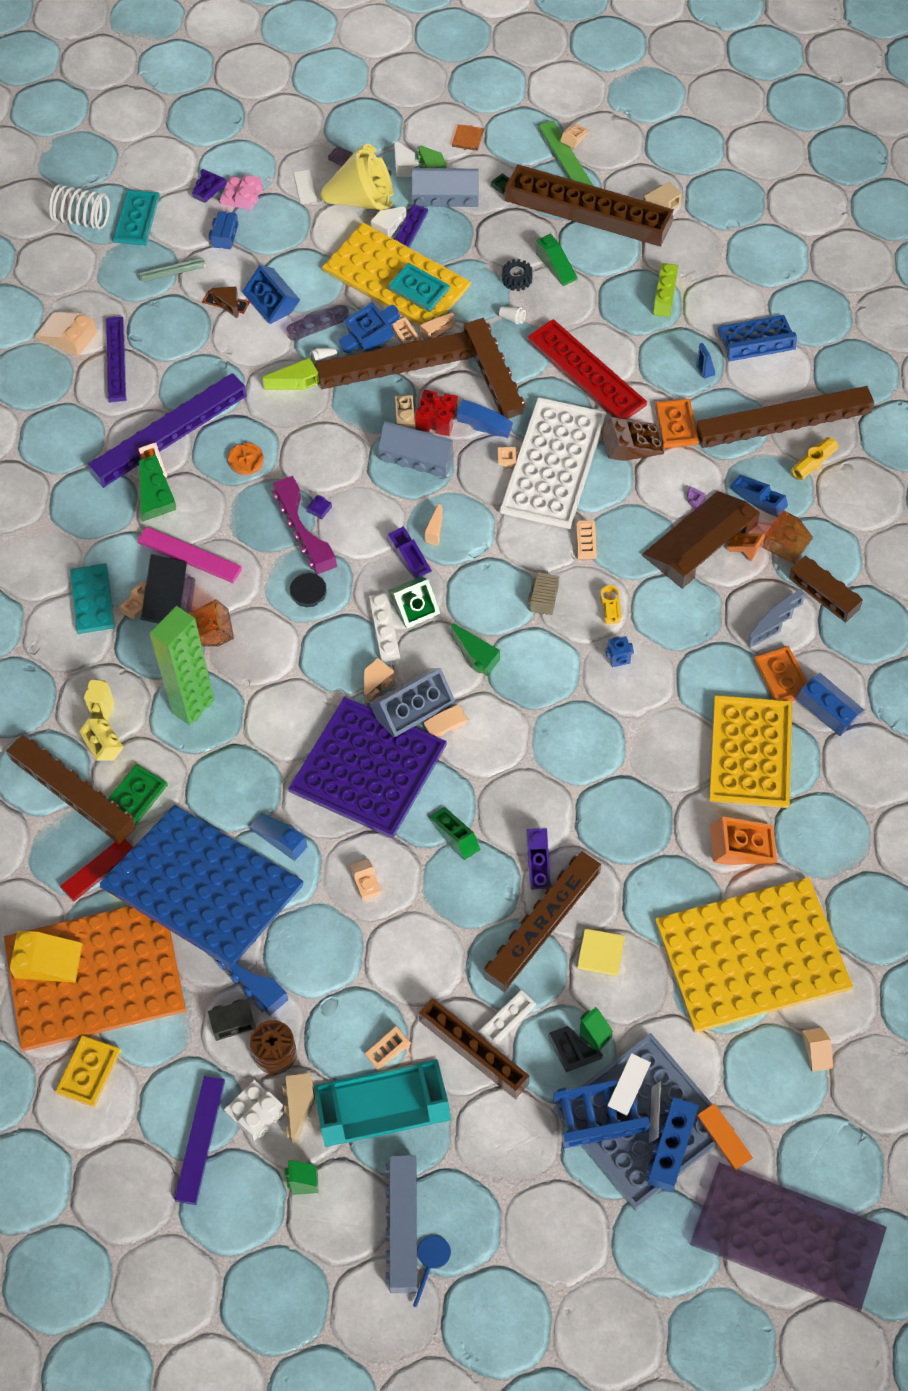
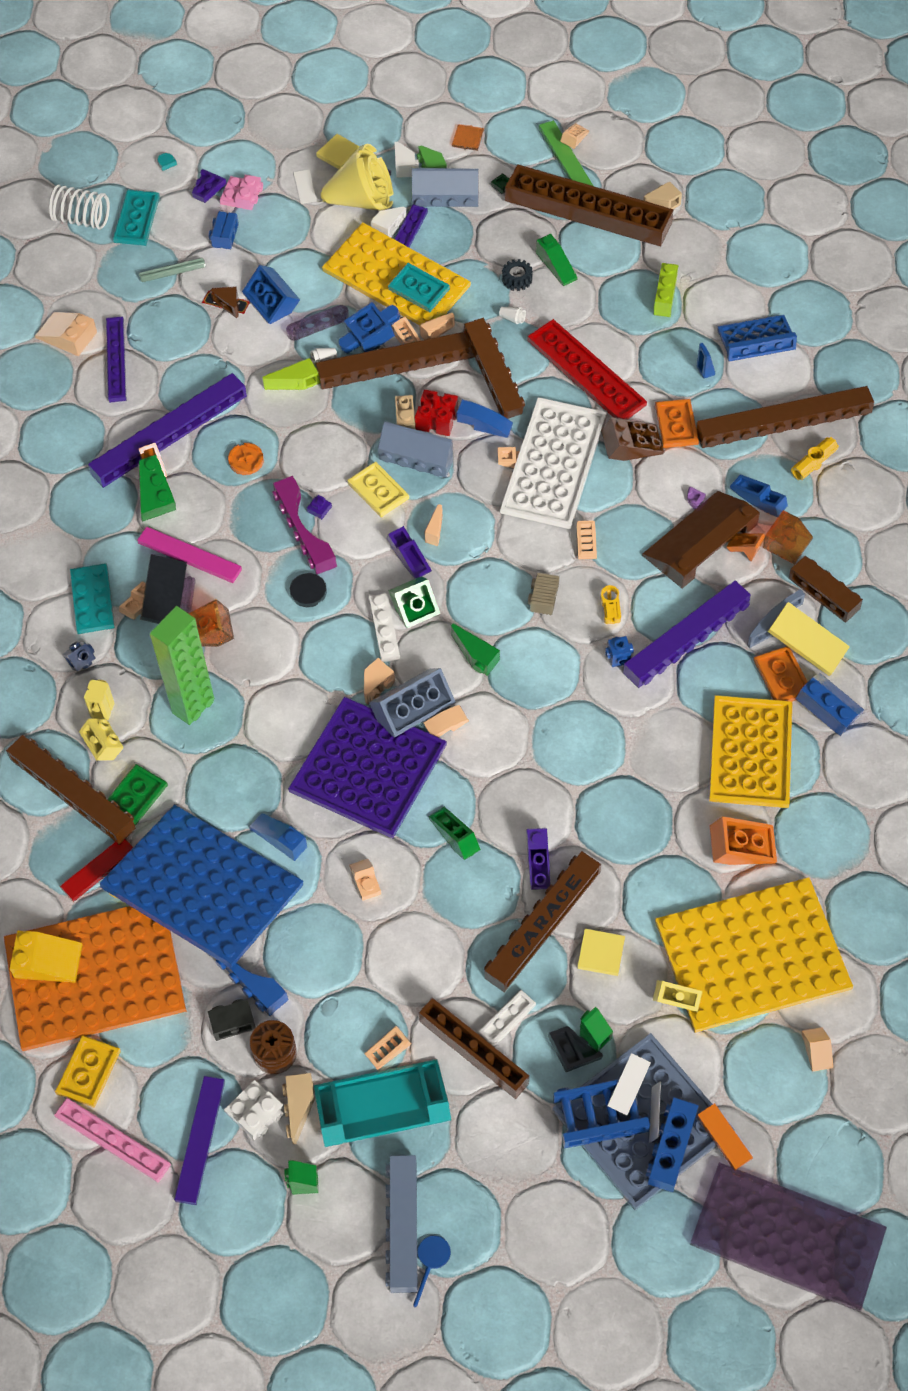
(79, 655): none -> dark blue brick
(112, 1140): none -> bright pink tile
(166, 161): none -> teal tile
(337, 151): none -> light yellow tile
(378, 489): none -> light yellow tile
(677, 995): none -> light yellow slope
(686, 634): none -> dark purple brick
(808, 639): none -> light yellow tile

